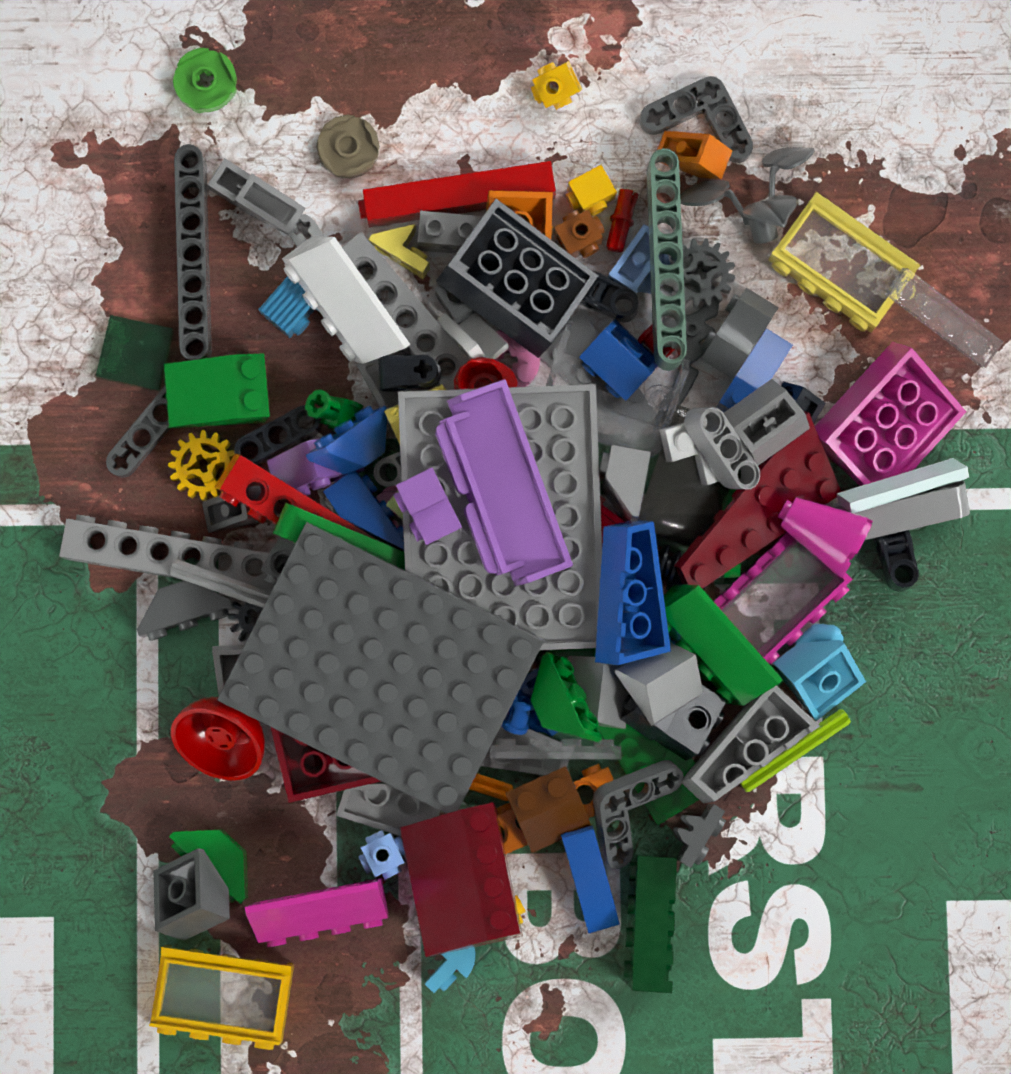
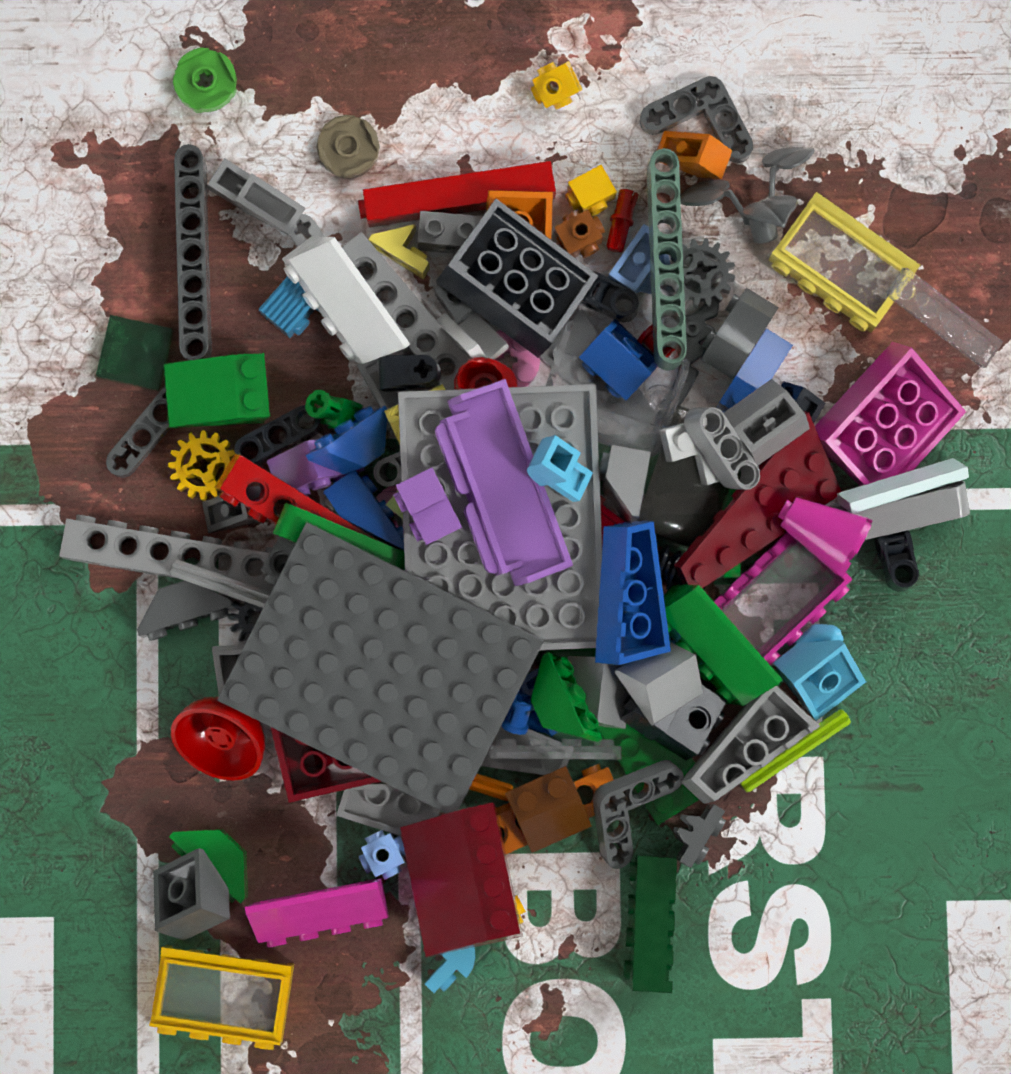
(557, 467): none -> medium azure brick
(590, 879): blue slope -> none

